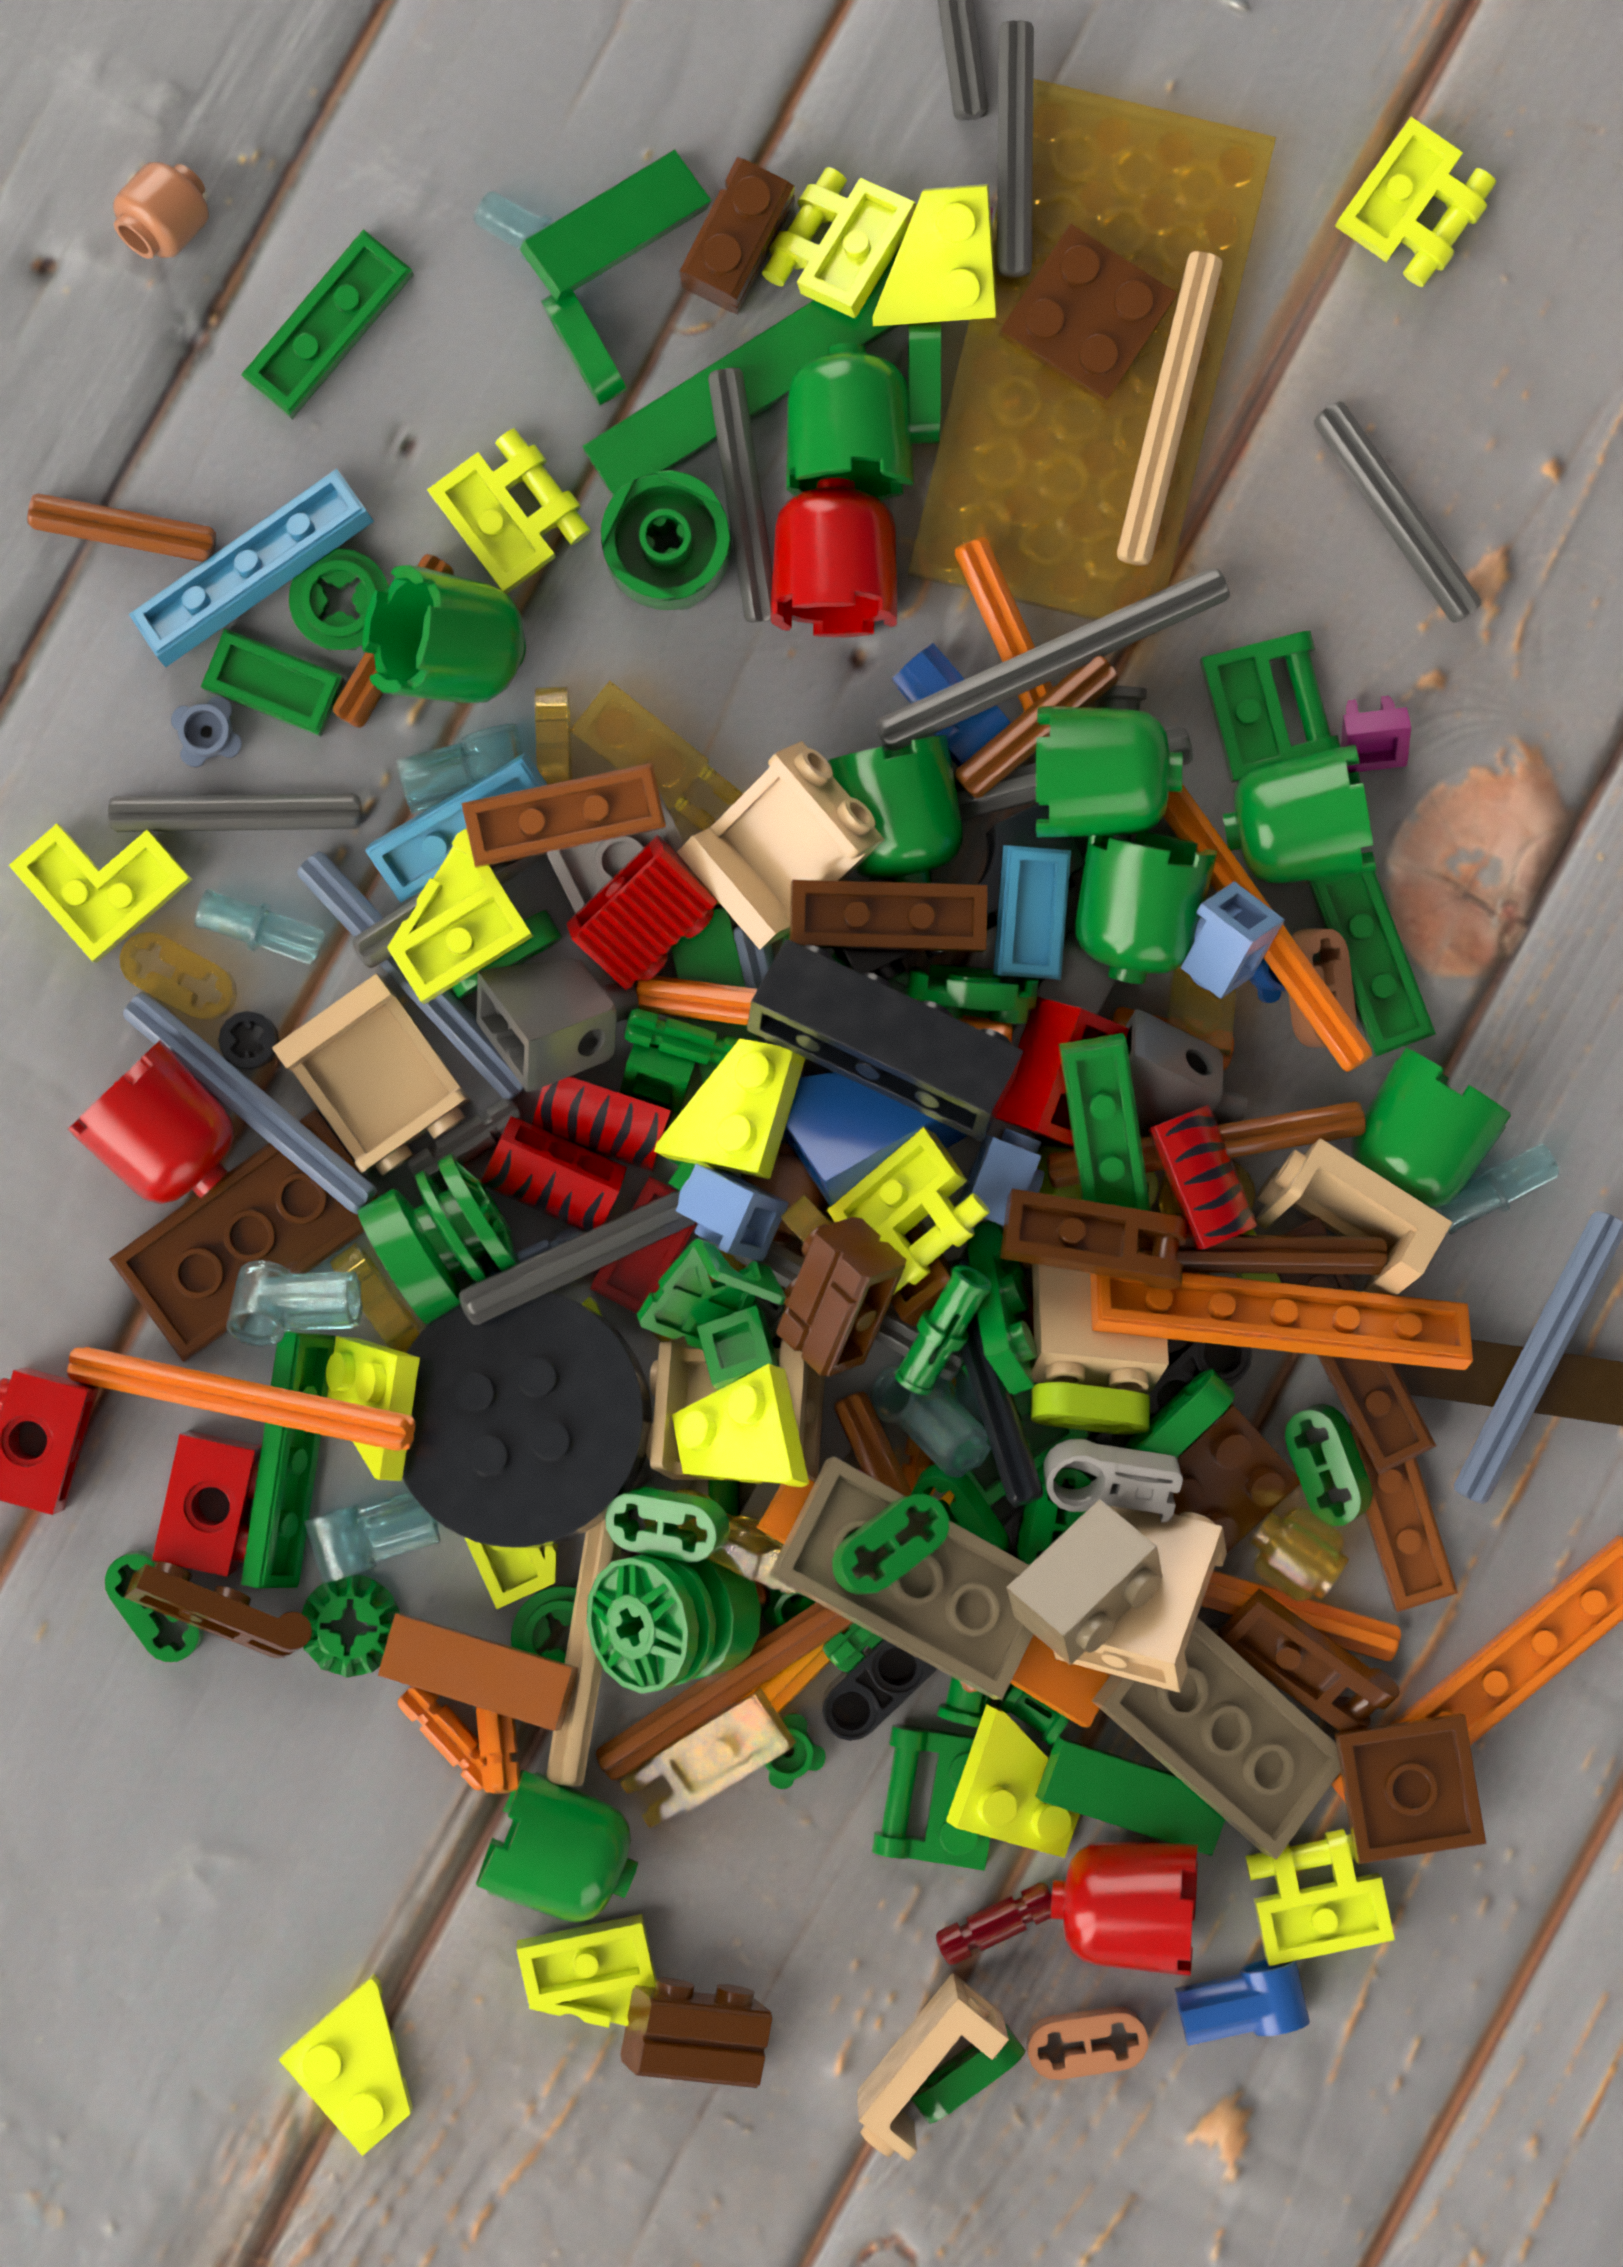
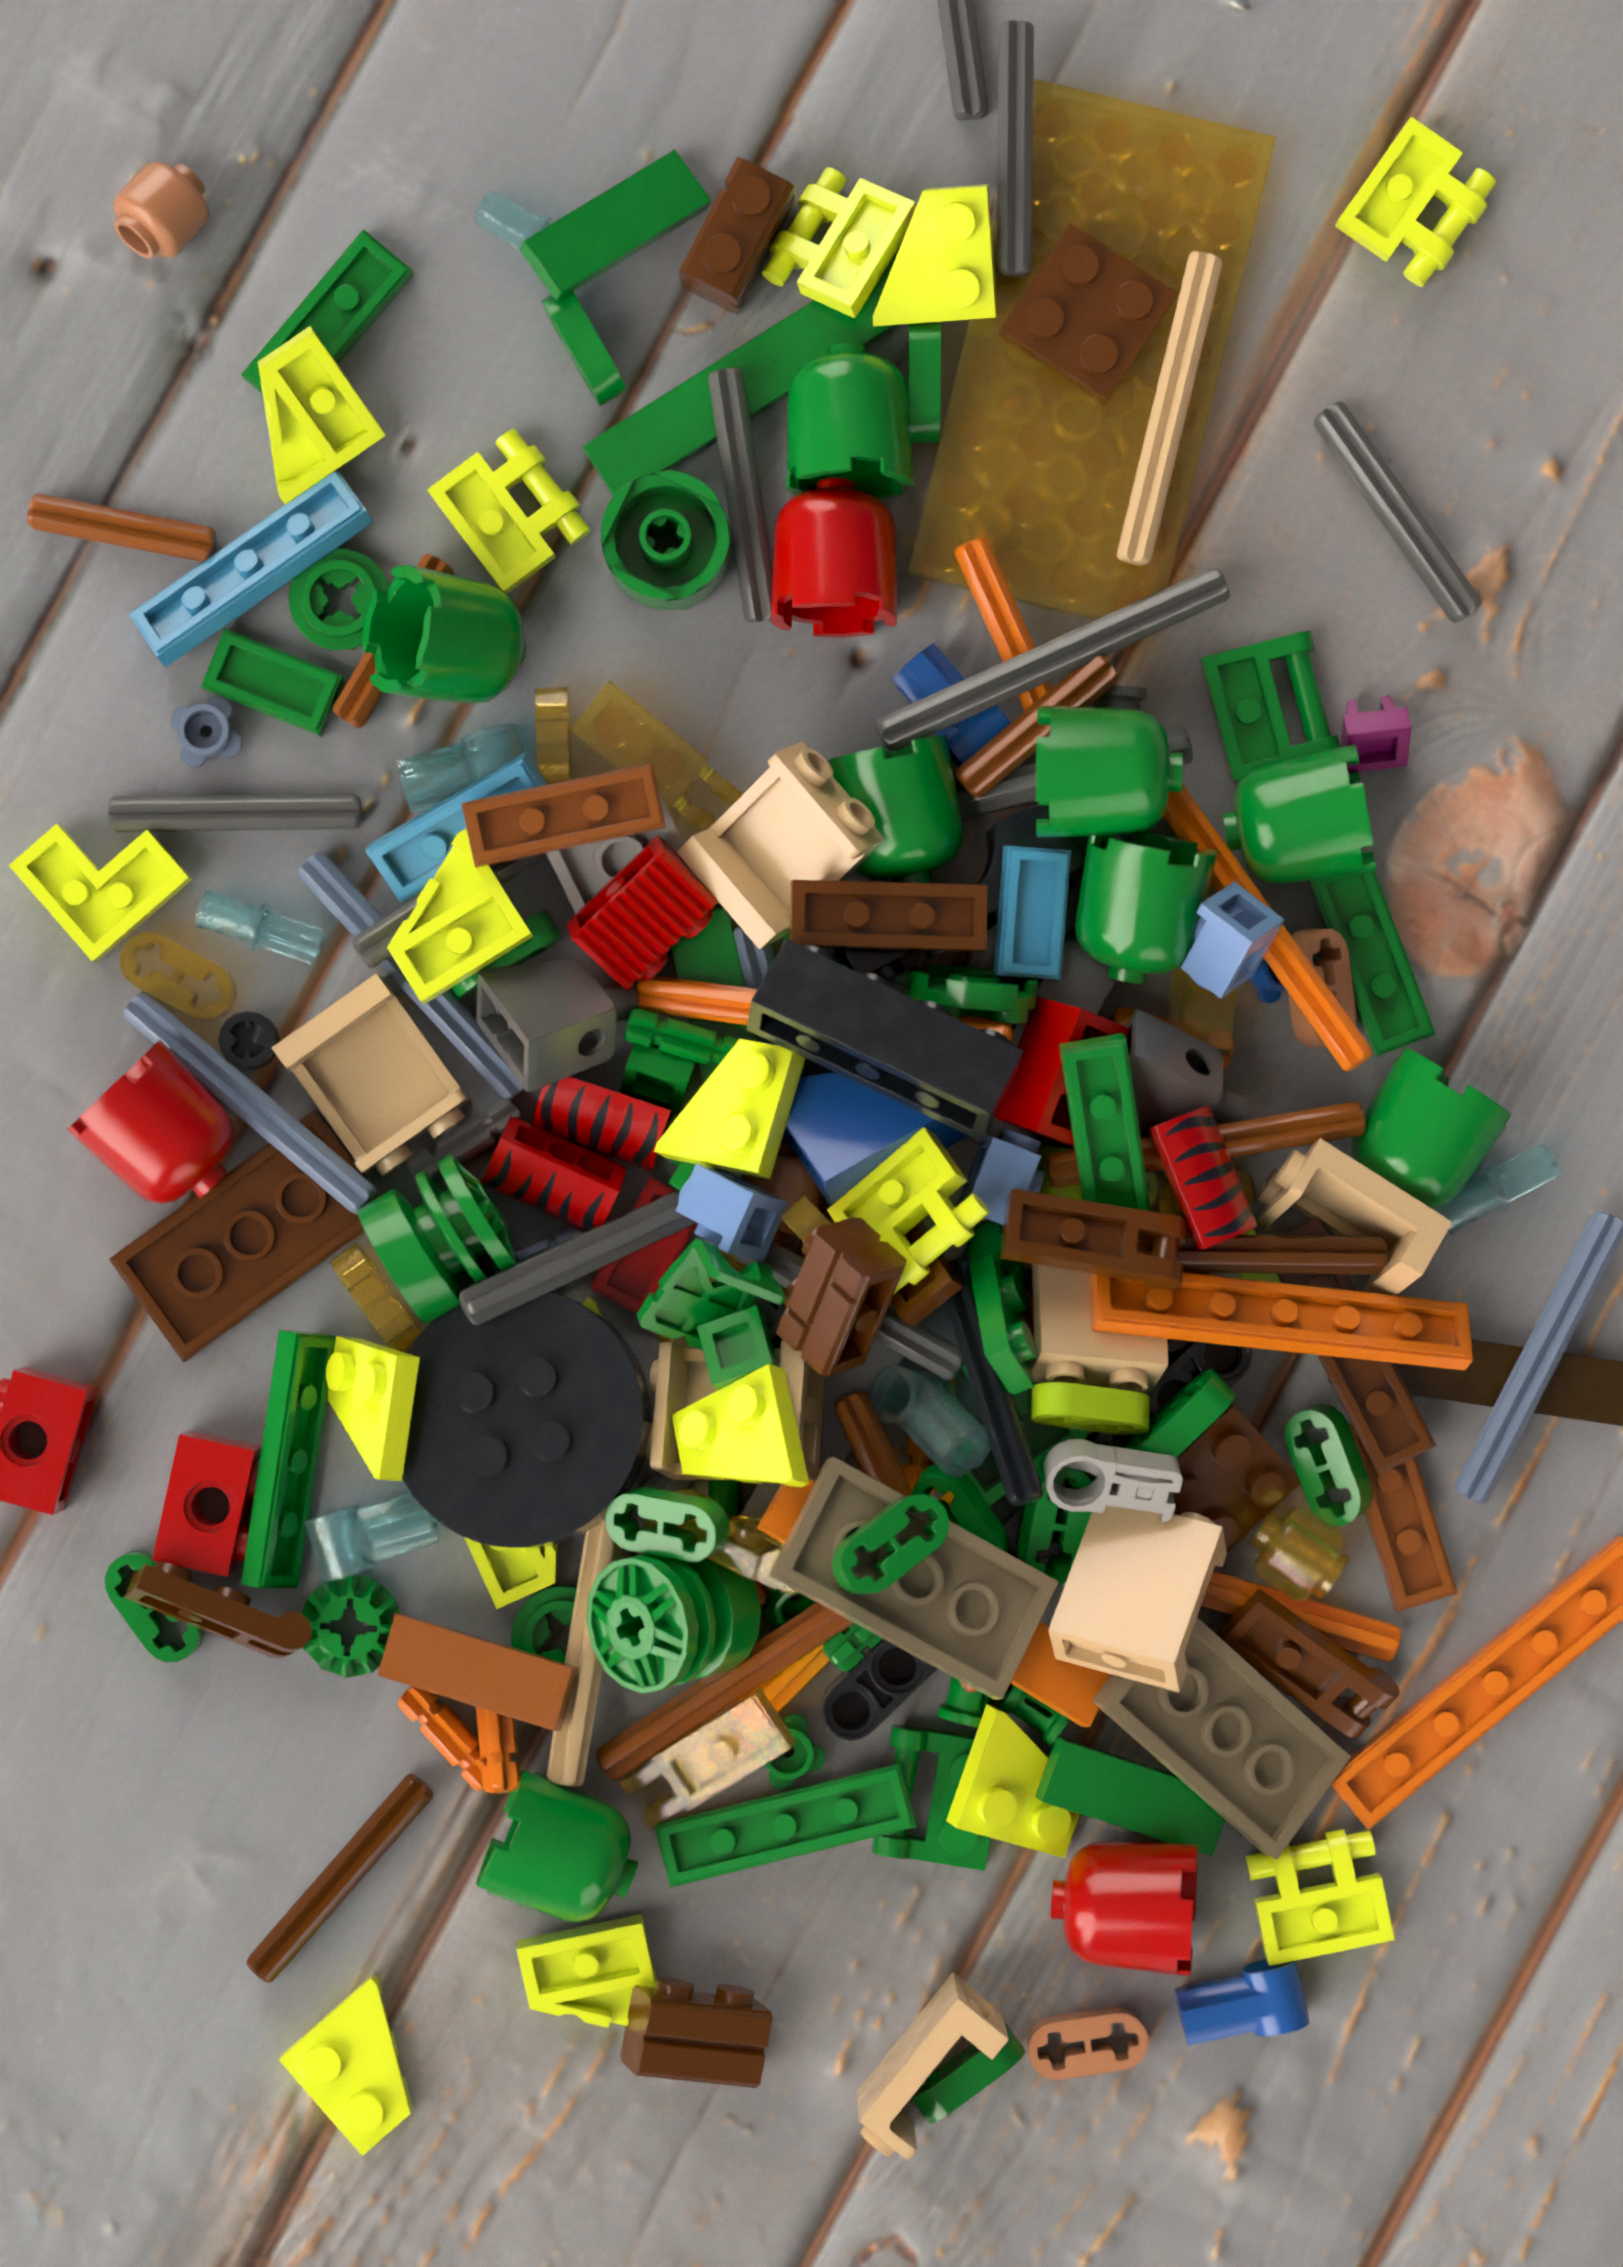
(242, 1398): orange axle -> none
(276, 1301): clear light blue piece -> none
(311, 414): none -> neon yellow wing
(339, 1878): none -> reddish brown axle
(786, 1824): none -> green tile
(942, 1330): green pin -> none
(995, 1924): dark red axle -> none
(1086, 1582): brick -> none
(1410, 1788): reddish brown plate -> none

